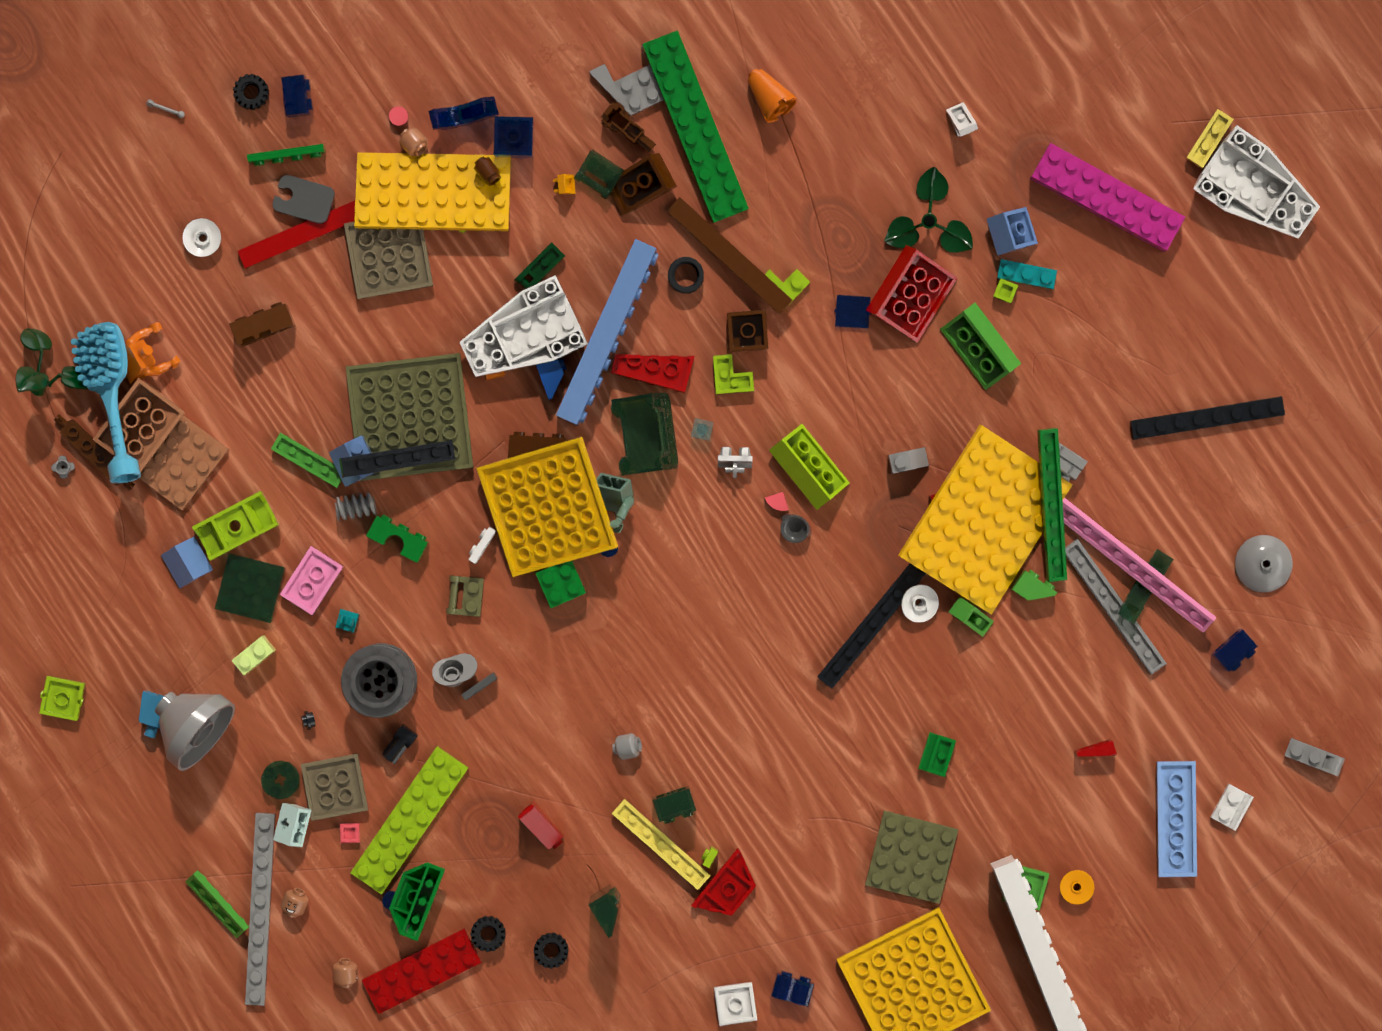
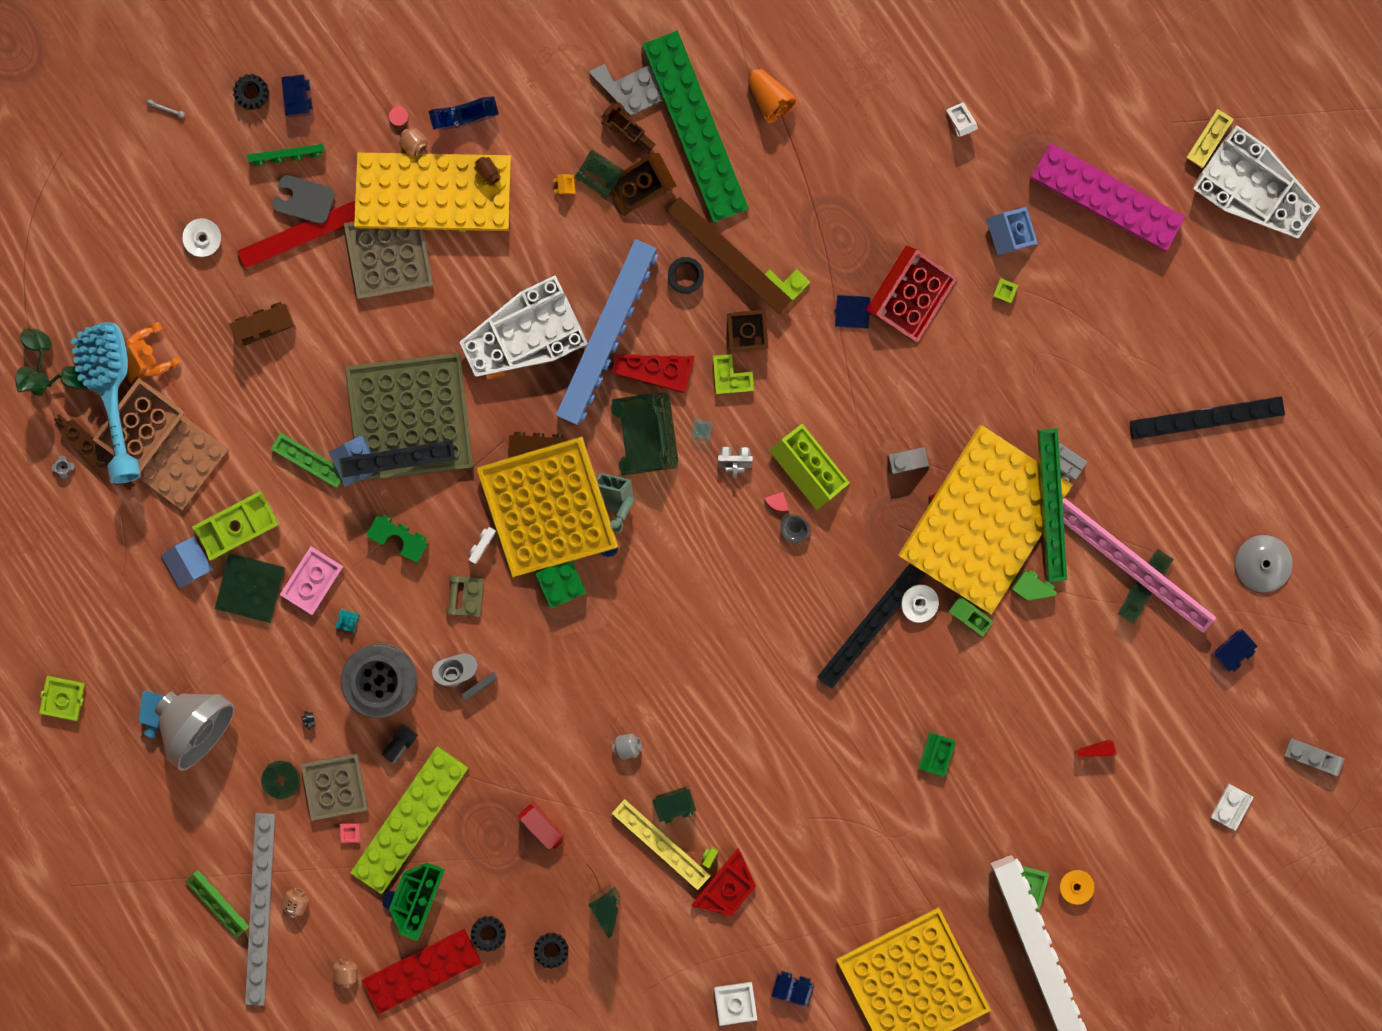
(253, 655): yellowish green brick -> none
(292, 825): light aqua brick -> none
(355, 506): light grey piece -> none
(513, 137): clear blue brick -> none
(540, 266): dark green plate -> none
(551, 375): blue slope -> none
(902, 231): dark green plant -> none
(911, 856): olive plate -> none
(980, 346): bright green slope -> none
(1026, 274): teal plate -> none
(1111, 604): light grey tile -> none
(1176, 818): light blue plate -> none

